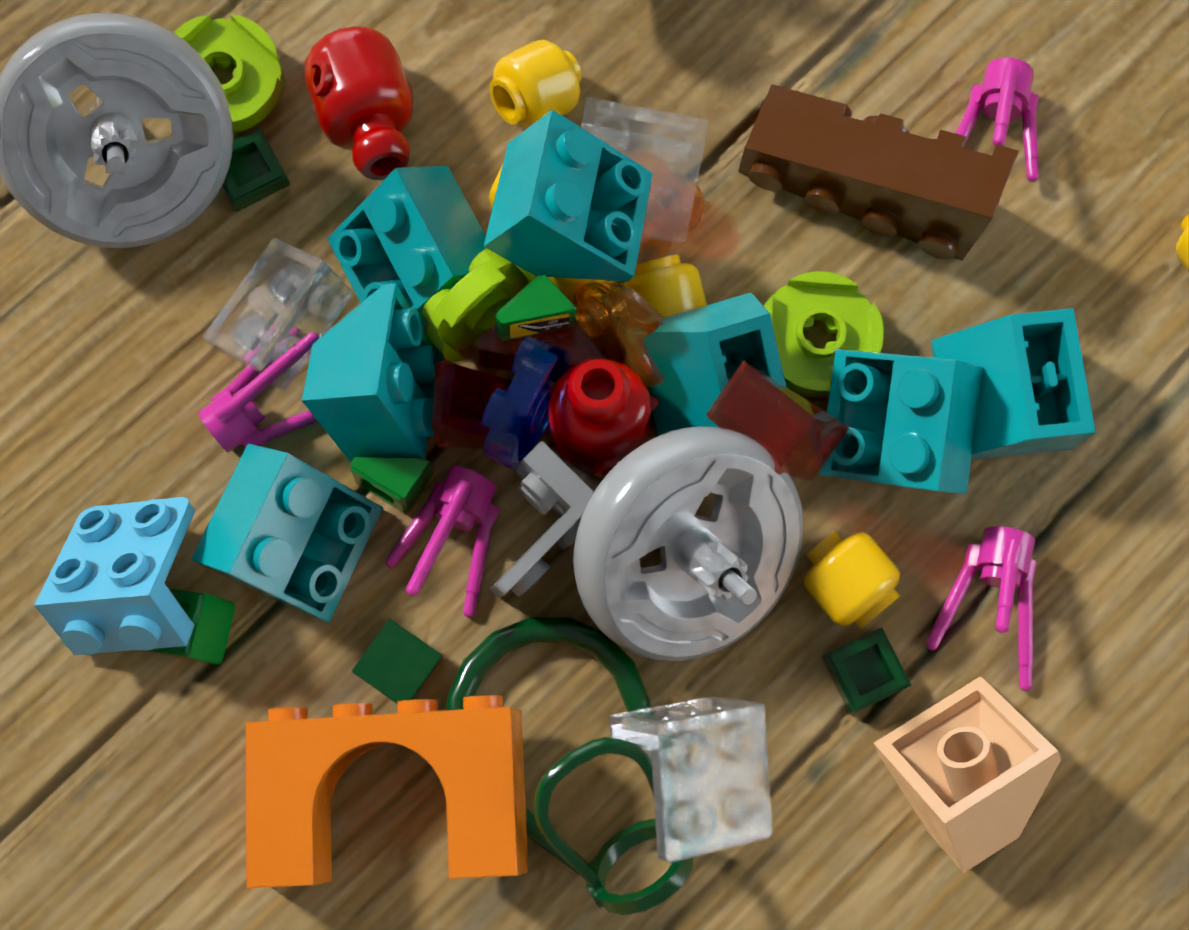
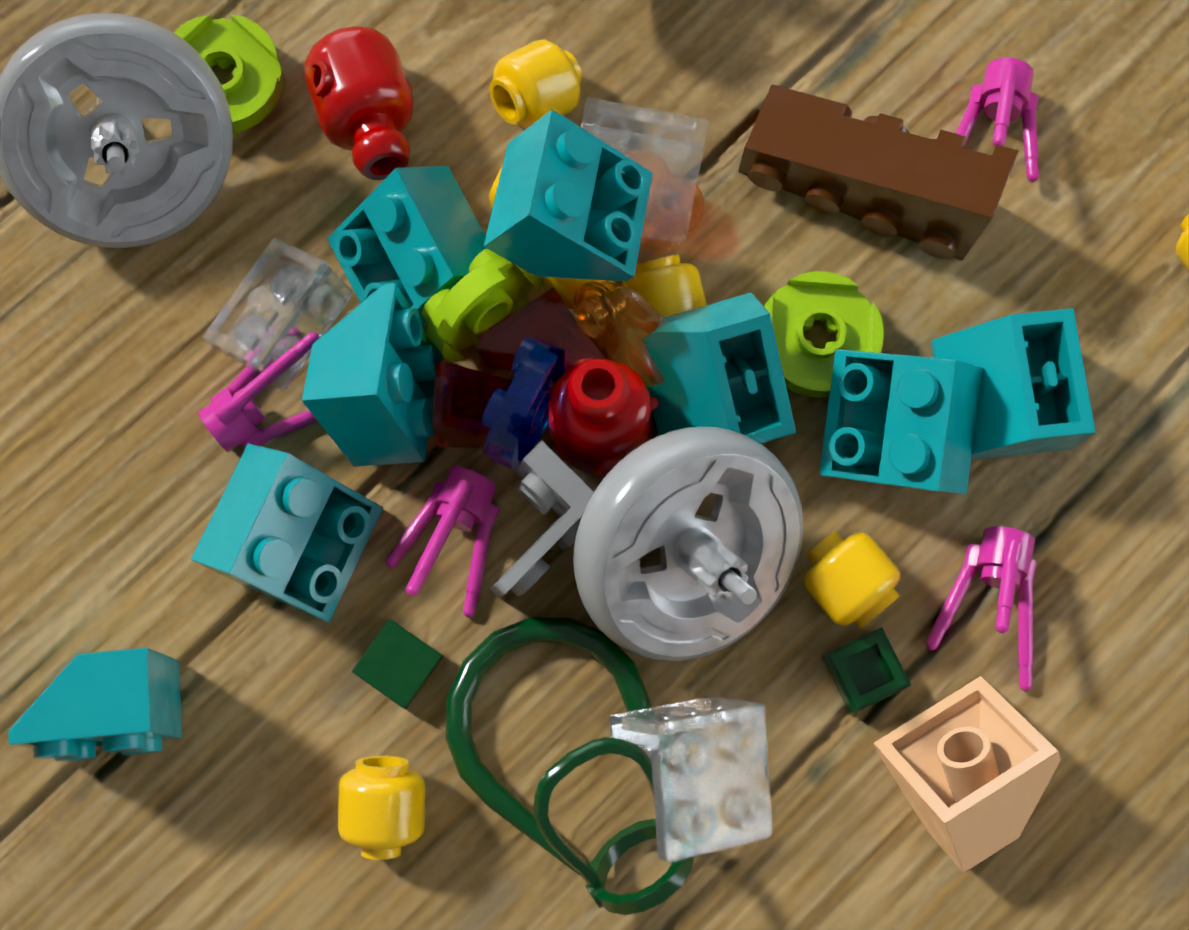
(106, 700): none -> teal slope
(112, 576): medium azure bracket -> none
(211, 630): green slope -> none
(253, 171): dark green tile -> none
(299, 761): orange arch -> none
(381, 806): none -> yellow head
(393, 479): green slope -> none
(535, 311): green slope -> none
(778, 419): clear red slope -> none

